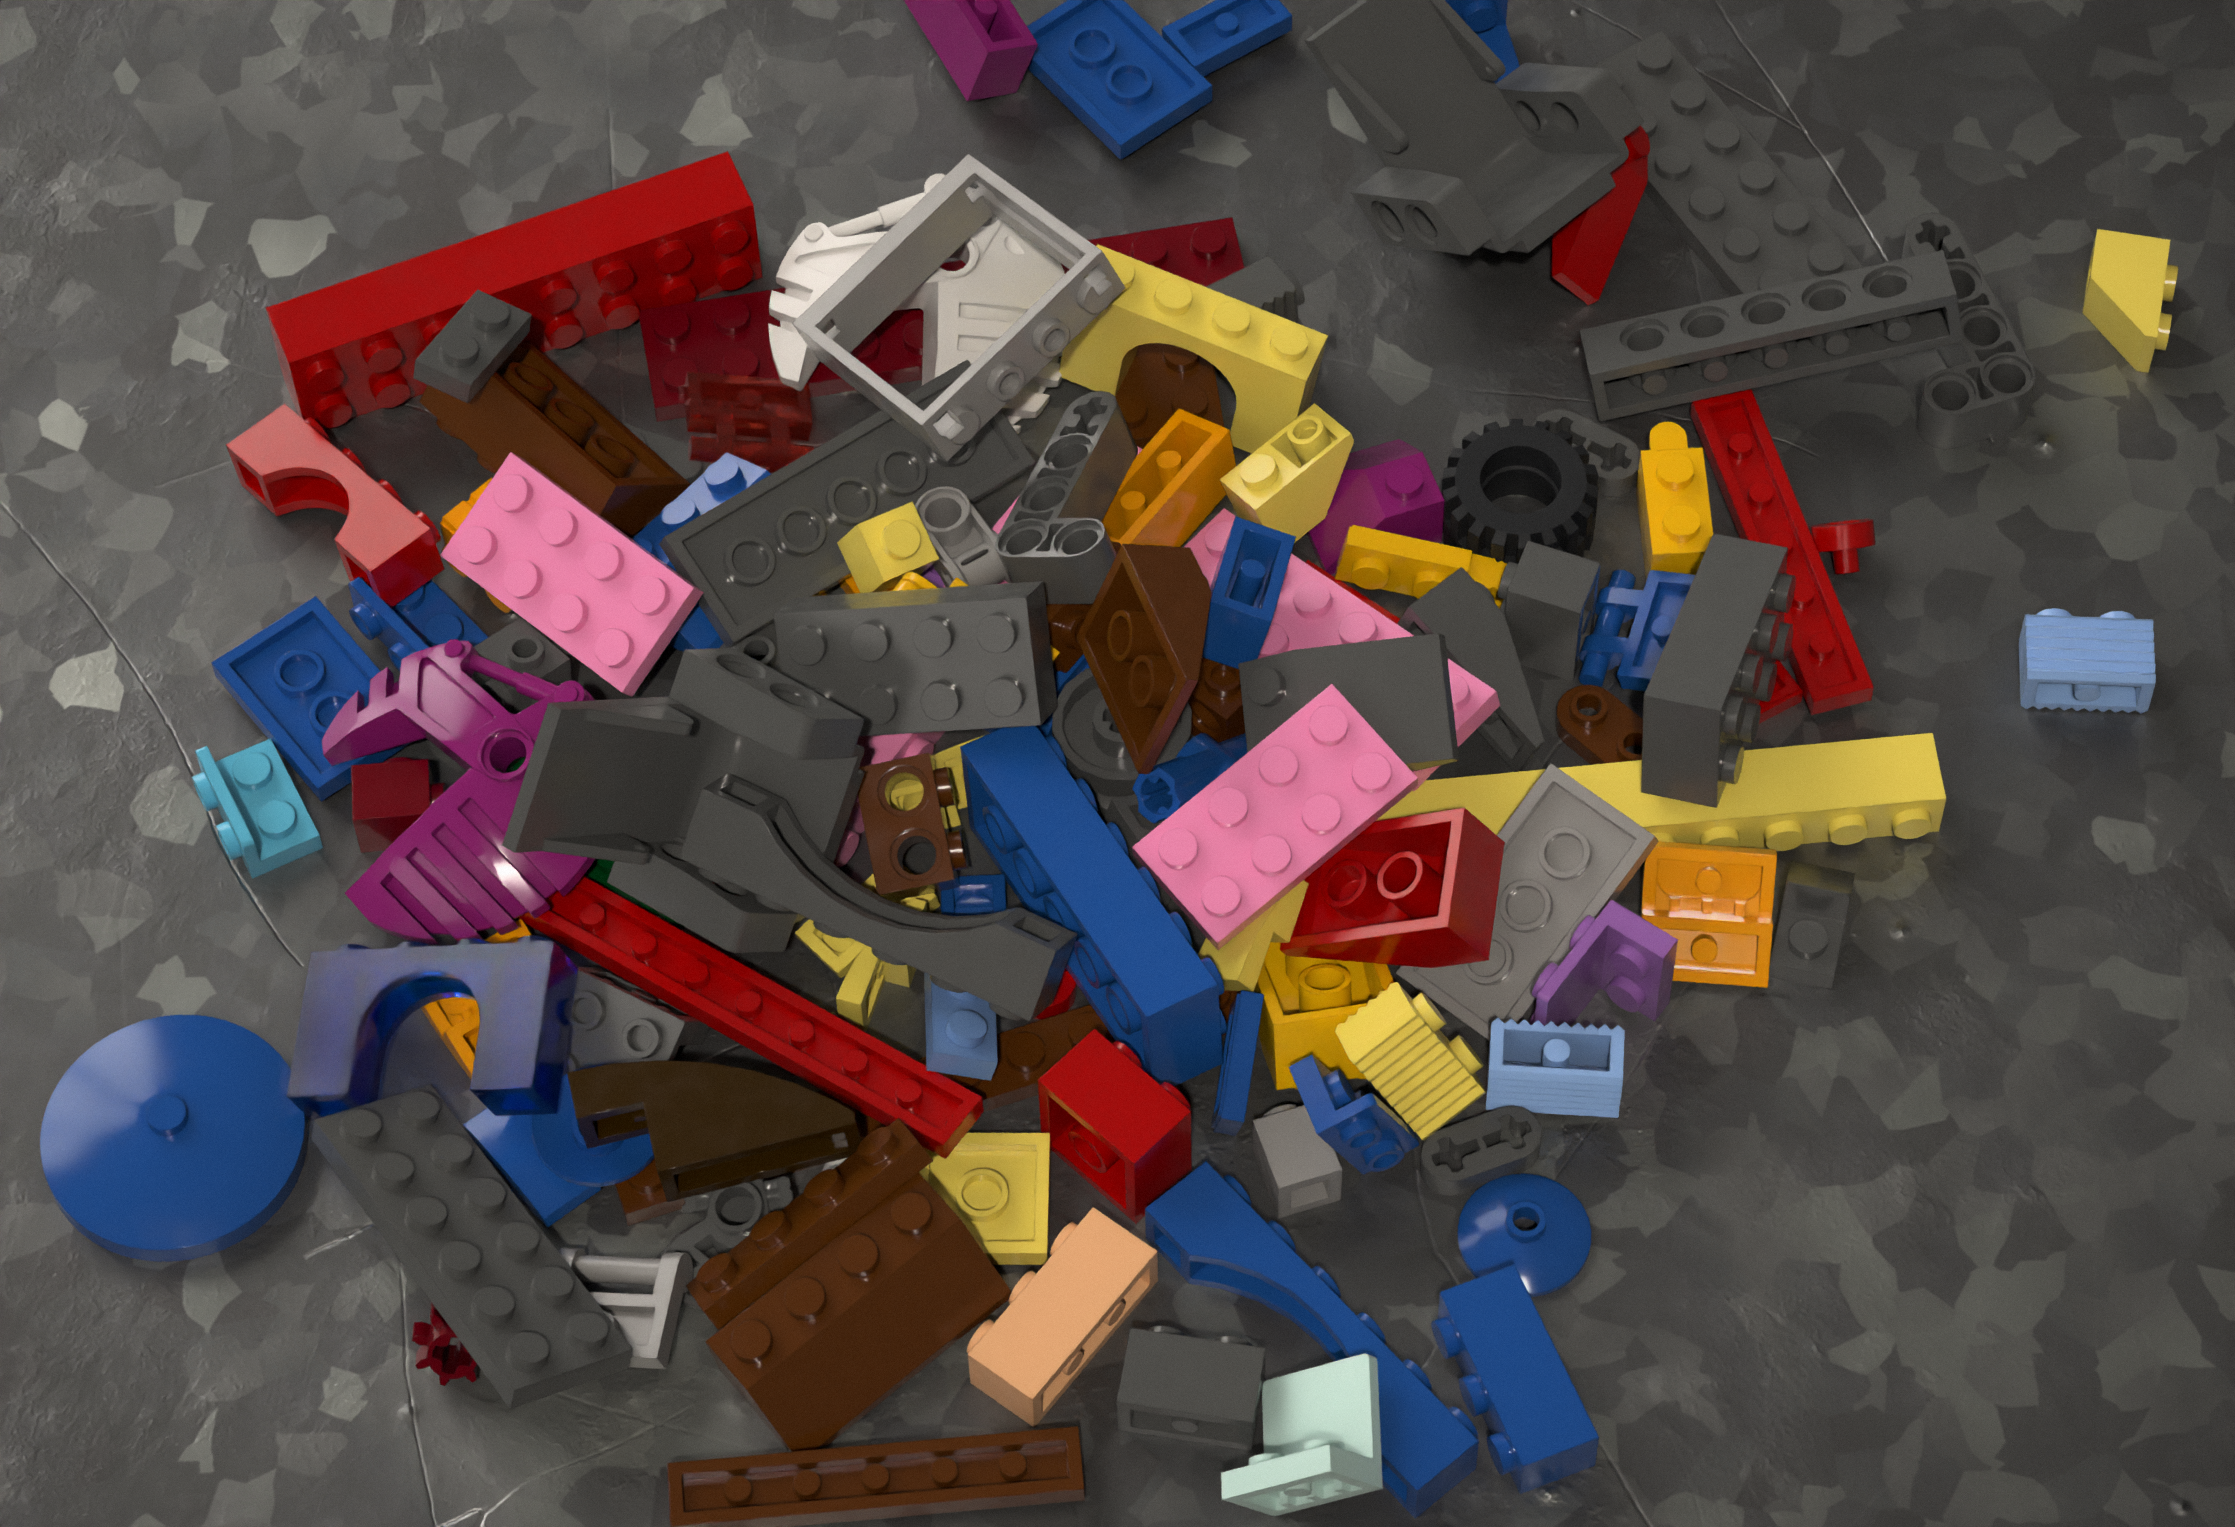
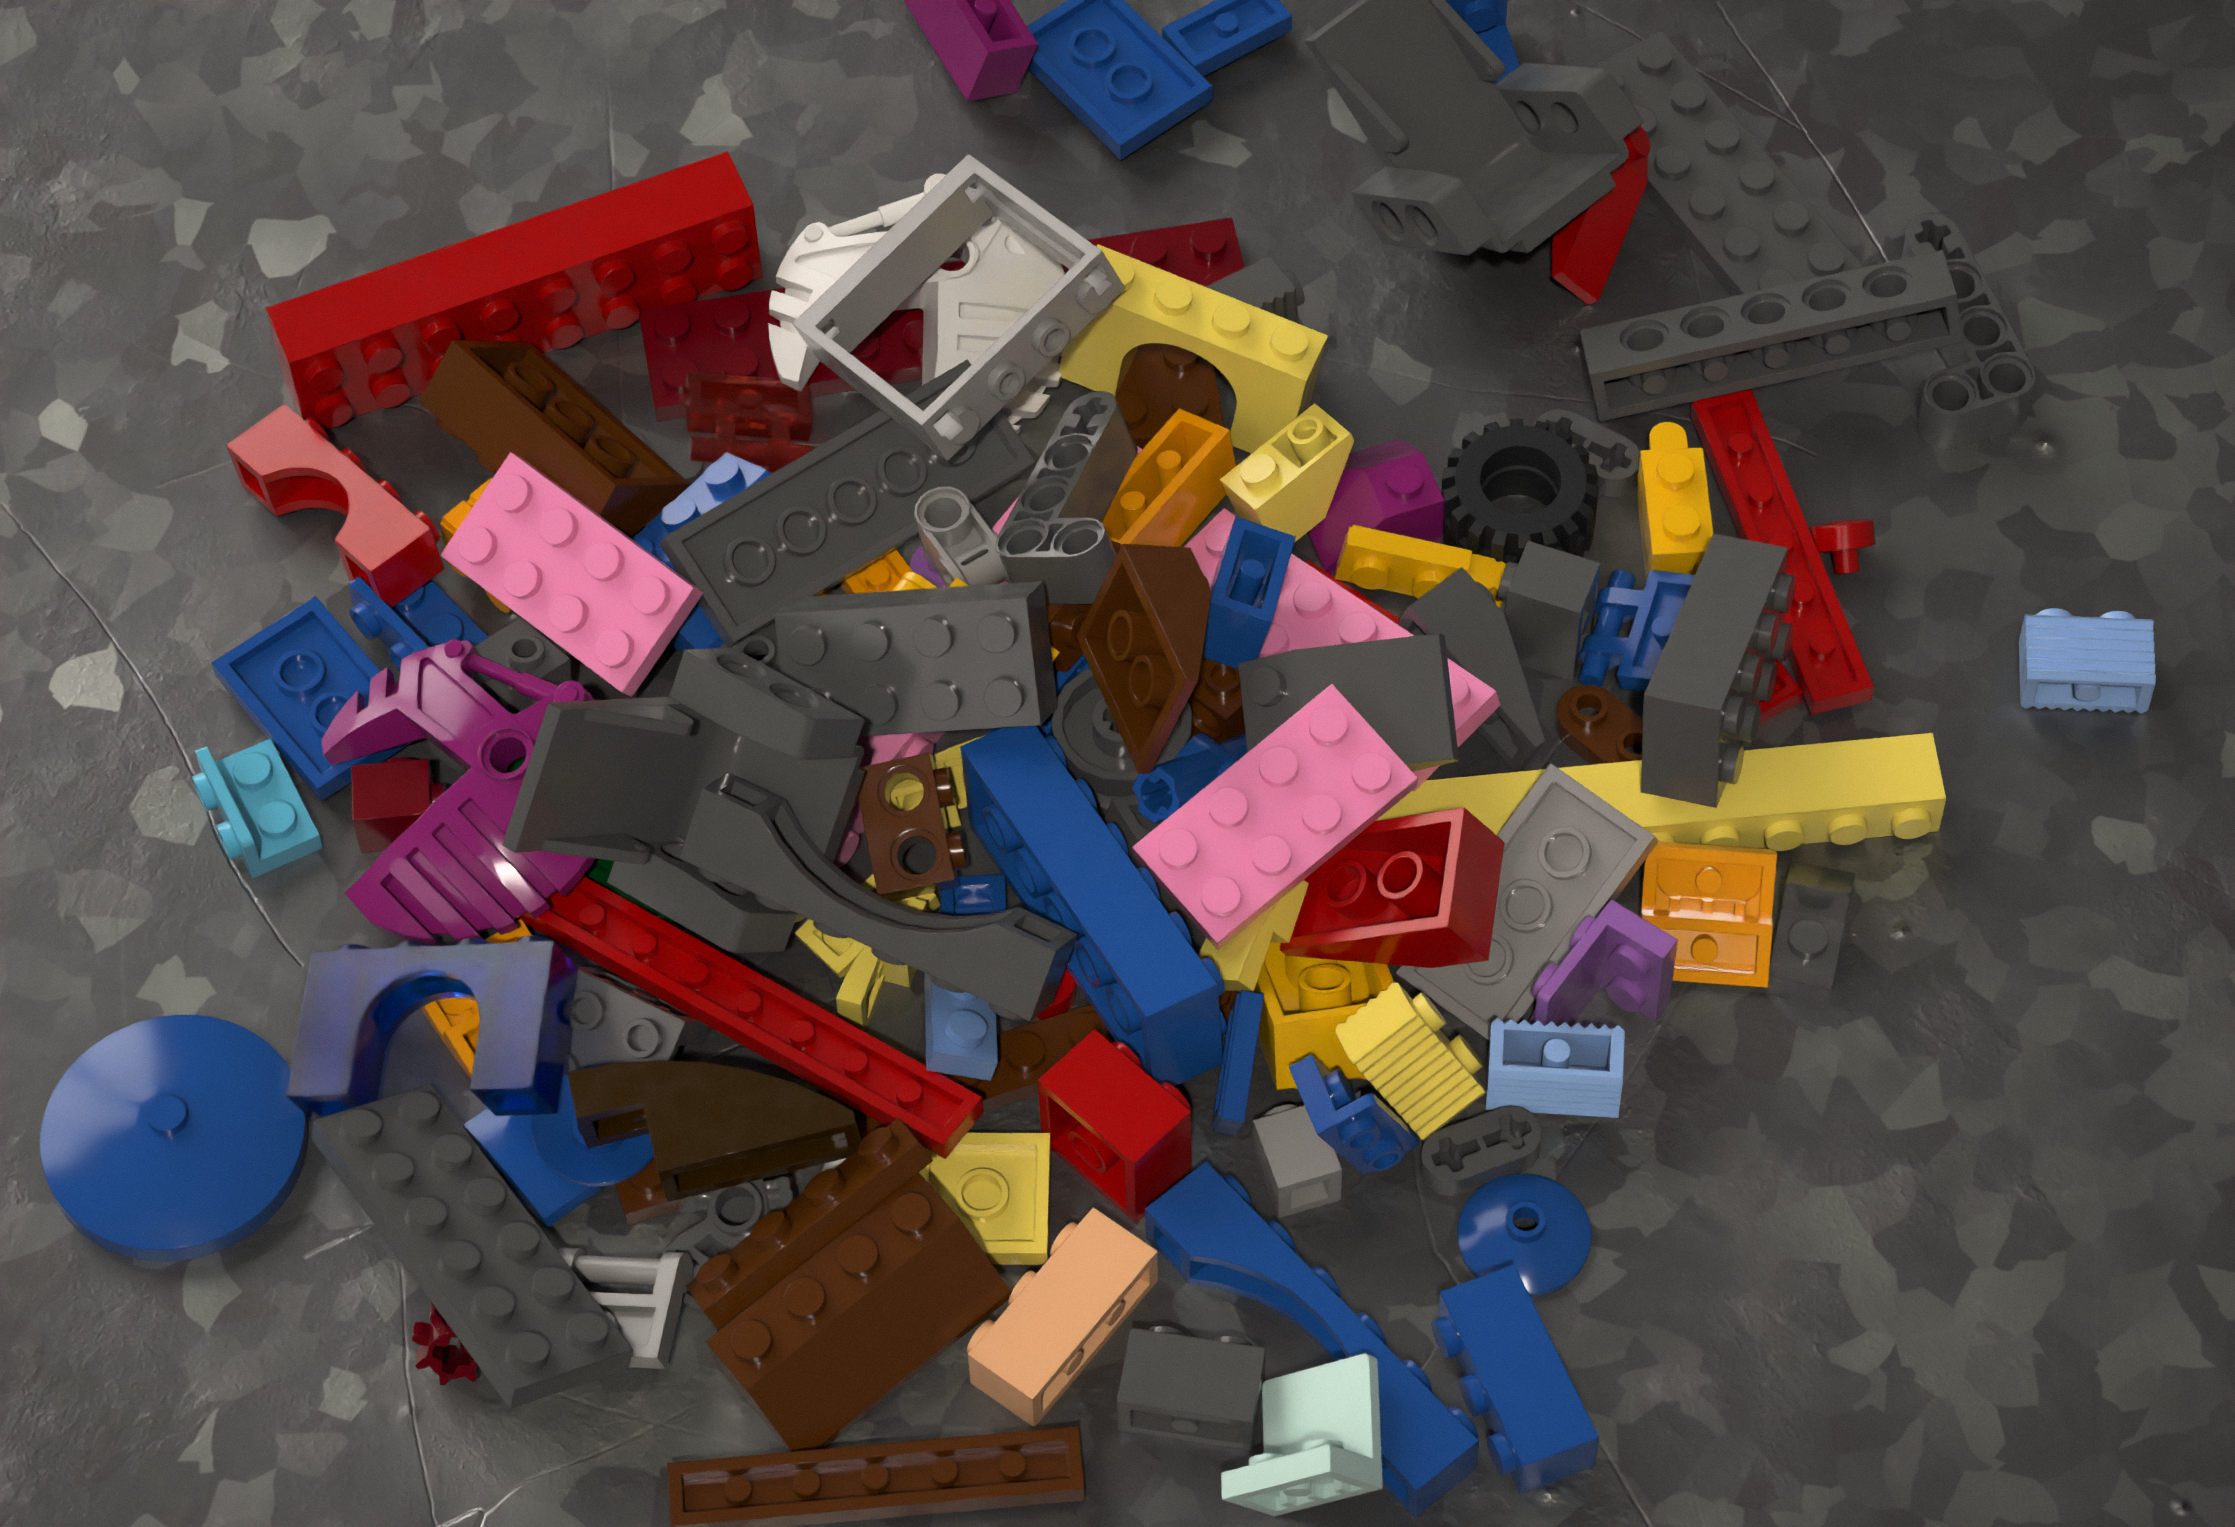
(472, 346): dark grey plate -> none
(887, 548): light yellow brick -> none
(2126, 294): light yellow slope -> none

